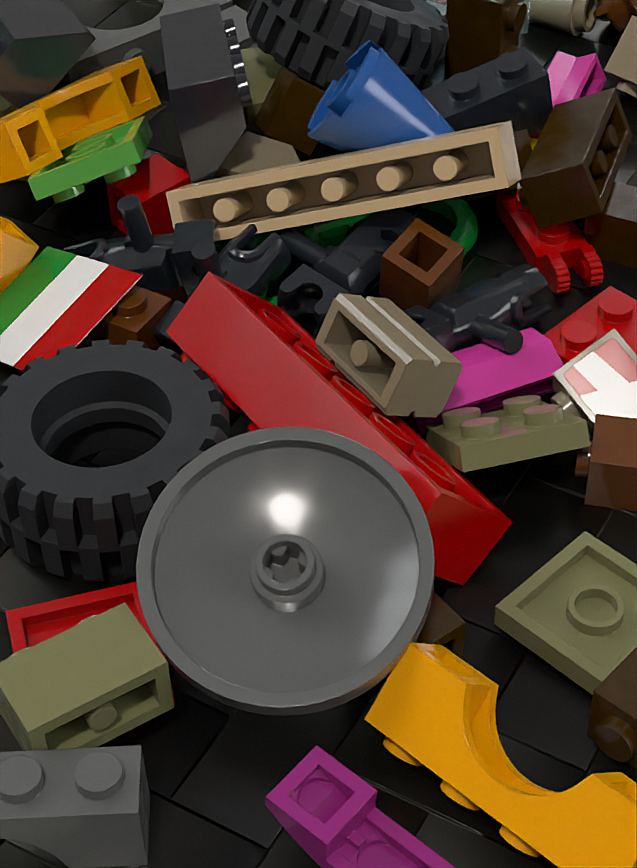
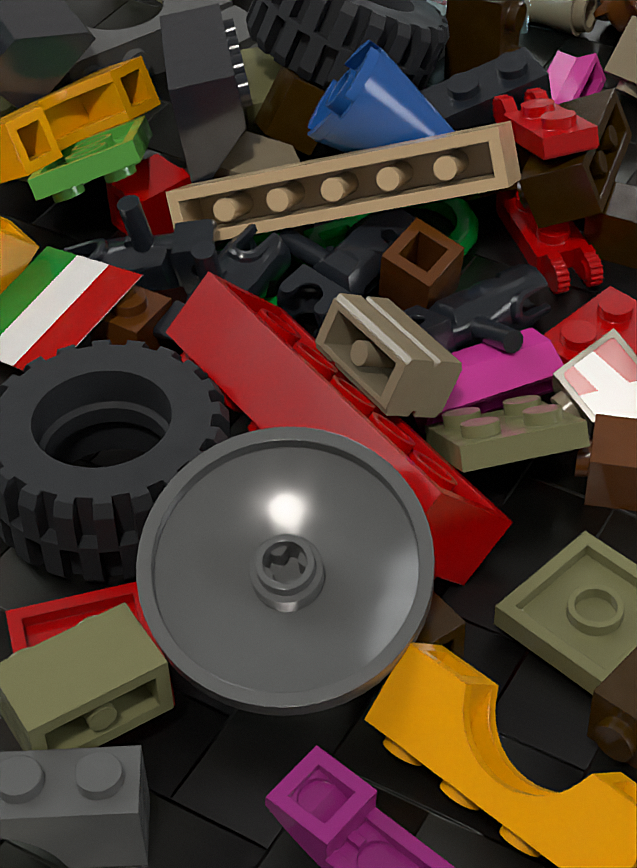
(545, 126): none -> red hinge

